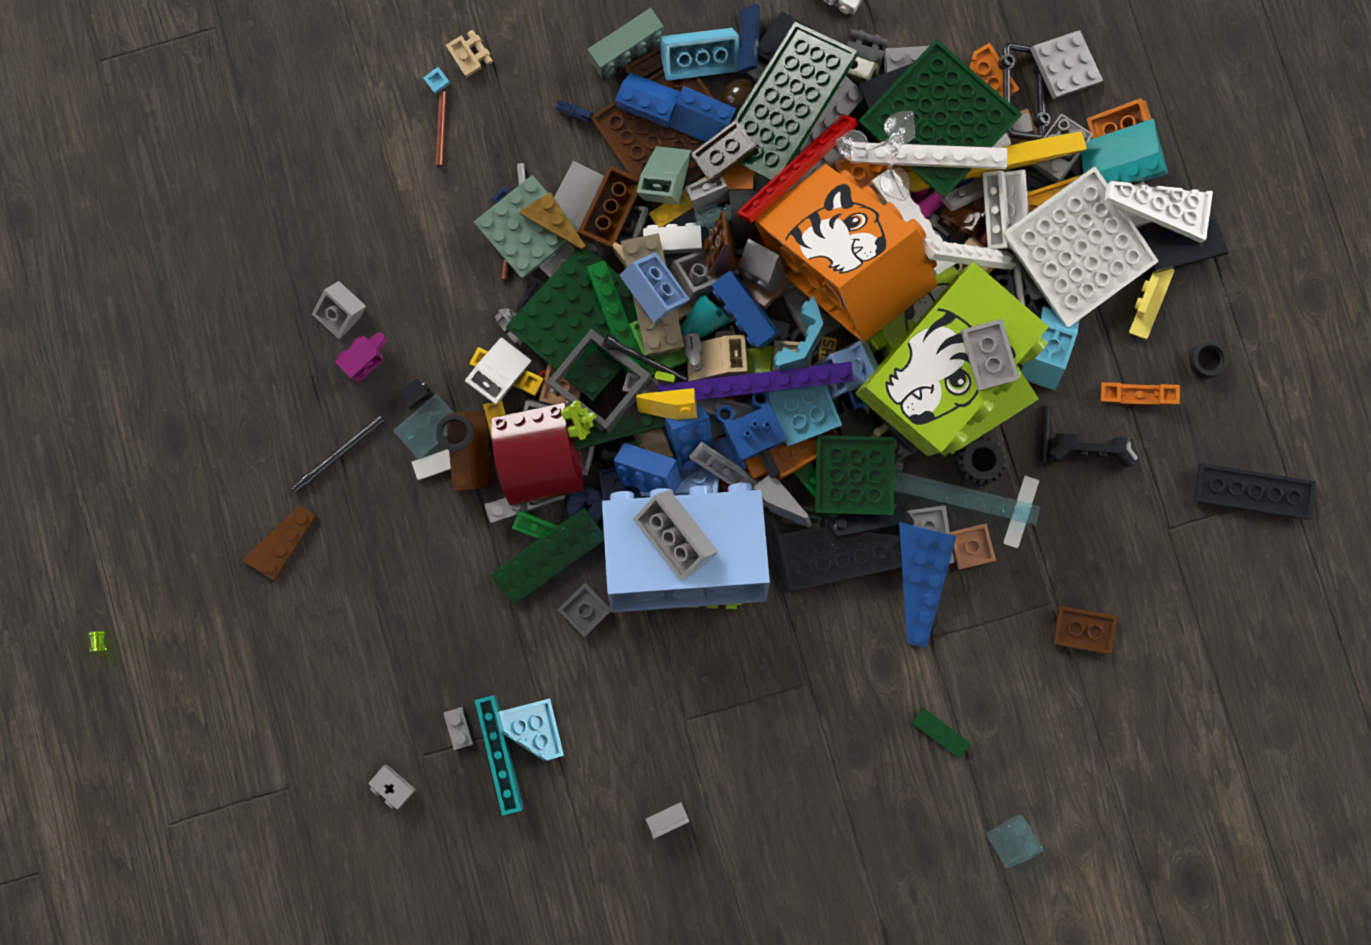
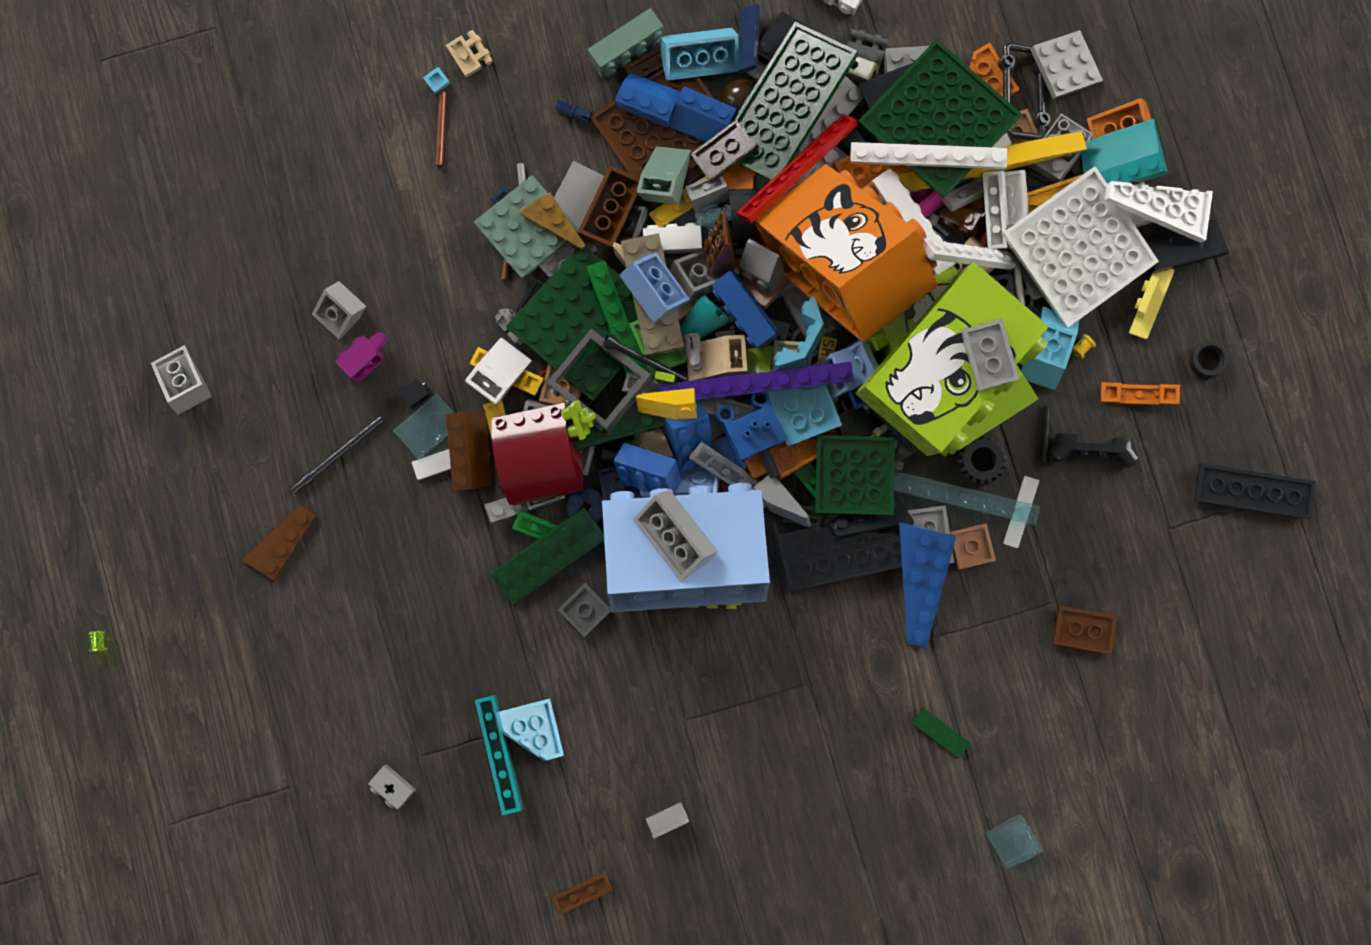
(180, 380): none -> light grey slope
(449, 446): black tyre -> none
(458, 728): light grey plate -> none
(582, 893): none -> reddish brown plate
(901, 131): clear plant -> none
(1023, 124): light grey tile -> none
(1083, 346): none -> yellow bush

